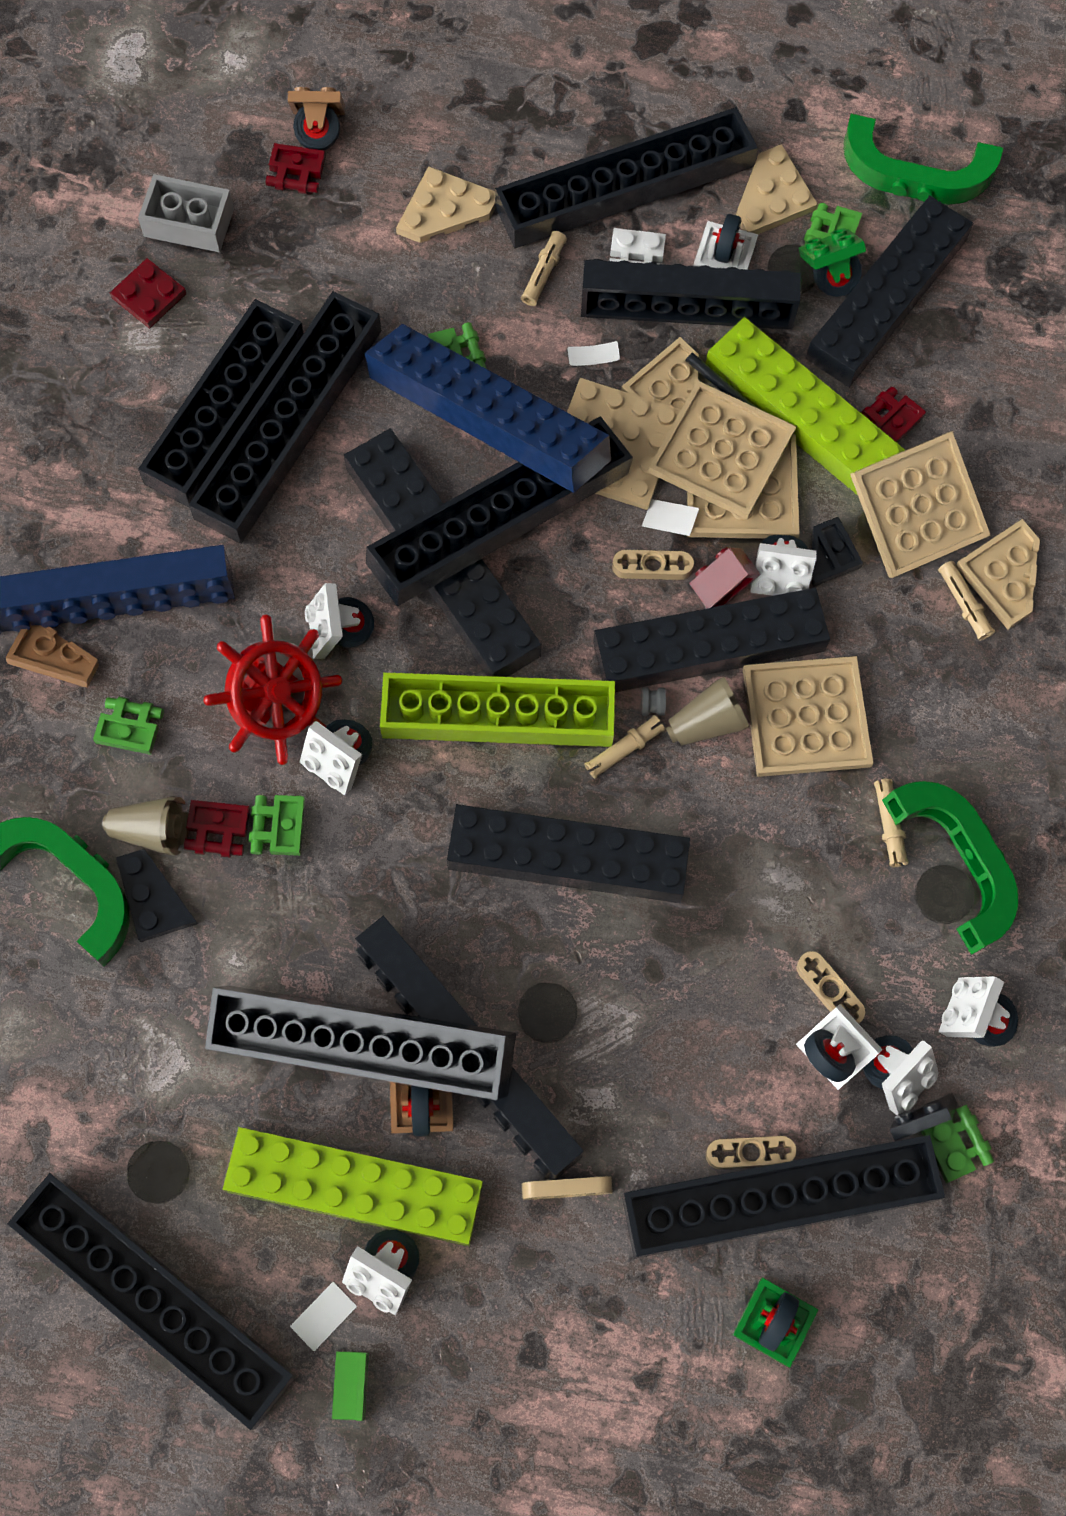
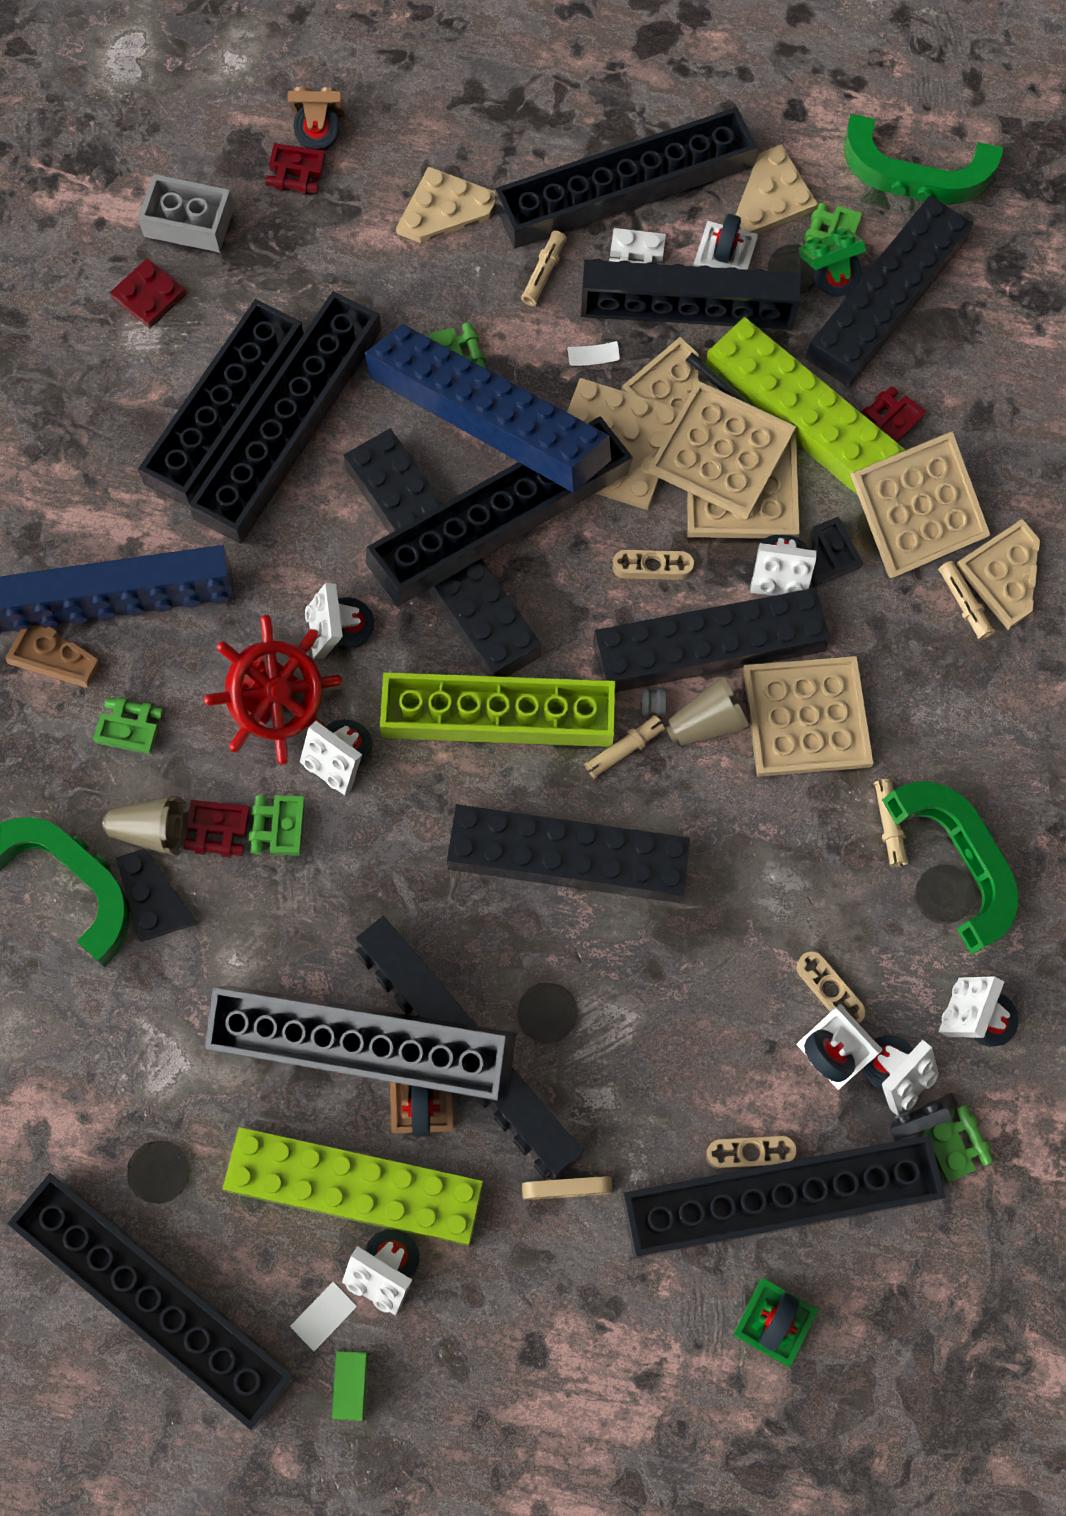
(670, 517): white sticker -> none
(724, 578): piece -> none

